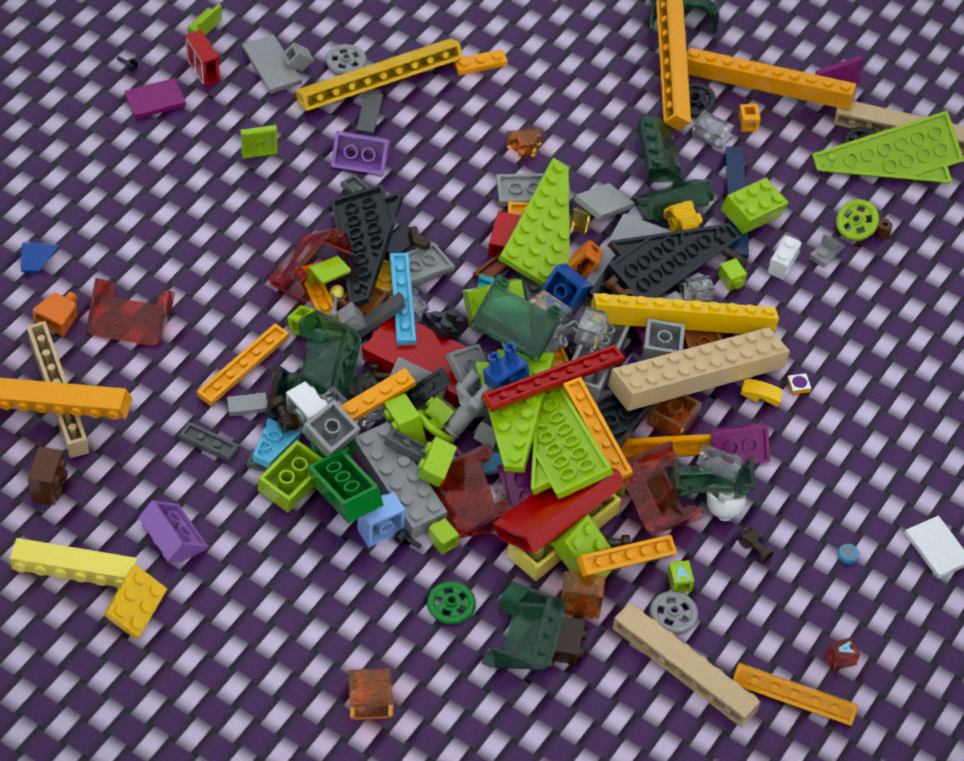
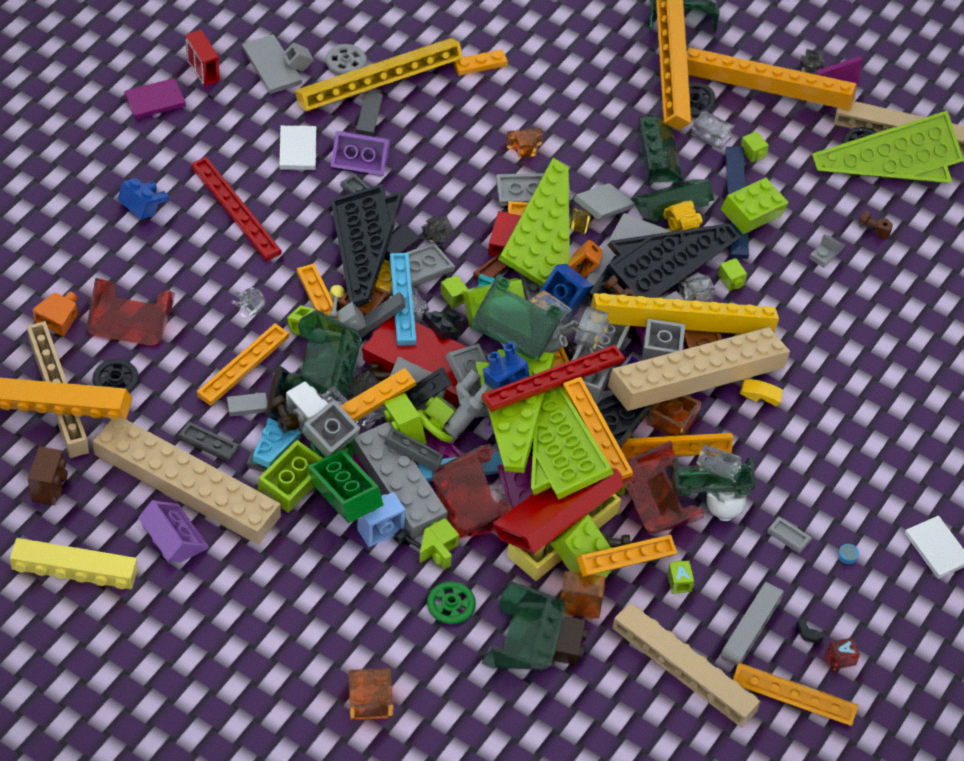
(35, 255): blue slope -> none
(116, 376): none -> black plate
(130, 63): black hand -> none
(135, 601): yellow plate -> none
(140, 197): none -> blue brick
(187, 479): none -> tan brick
(207, 20): lime panel -> none
(236, 209): none -> red tile
(250, 302): none -> clear piece
(259, 141): lime tile -> none
(290, 273): clear red windscreen -> none
(298, 147): none -> white tile
(327, 271): lime panel -> none
(418, 240): dark brown arm -> none
(434, 548): none -> lime slope
(436, 461): lime brick -> none
(437, 229): none -> clear smoke brick
(452, 291): none -> lime brick
(486, 434): light grey brick -> none
(680, 598): light grey plate -> none
(731, 254): dark brown arm -> none
(743, 441): magenta tile -> none
(749, 117): light orange brick -> none
(751, 538): dark brown leg -> none
(752, 624): none -> light grey beam
(754, 147): none -> lime brick
(784, 257): white brick -> none
(789, 535): none -> light grey tile
(799, 384): tile -> none
(809, 634): none -> black arm
(811, 61): none -> clear smoke brick
(853, 205): lime plate -> none

